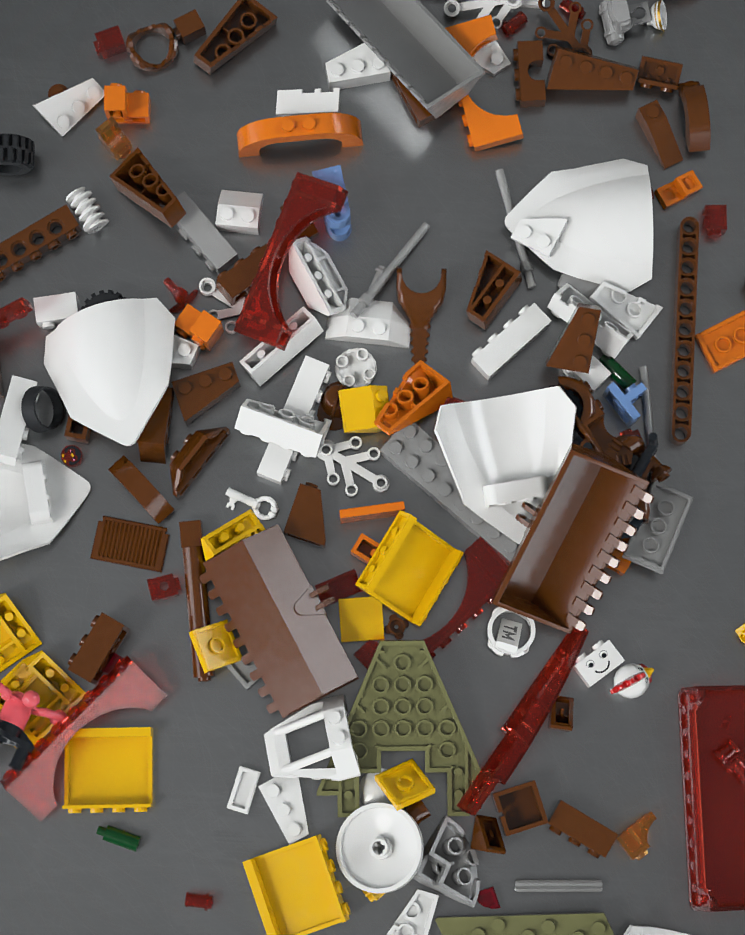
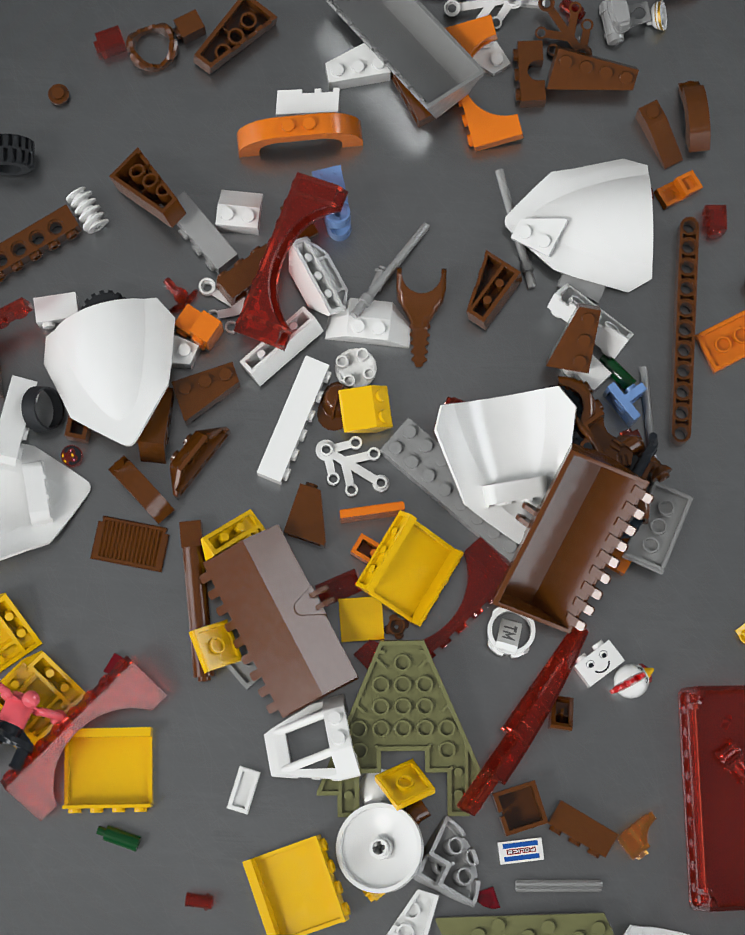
(69, 106): white wing -> none
(97, 648): reddish brown brick -> none
(114, 139): clear orange arch -> none
(125, 106): orange brick -> none
(155, 587): clear red brick -> none
(254, 503): white piece -> none
(282, 427): white wedge -> none
(287, 806): white wing -> none
(415, 398): orange wedge -> none
(487, 835): reddish brown slope -> none
(510, 26): clear red pin -> none
(511, 341): white brick -> none
(520, 850): none -> tile
(625, 308): white wing -> none
(659, 73): reddish brown bracket -> none

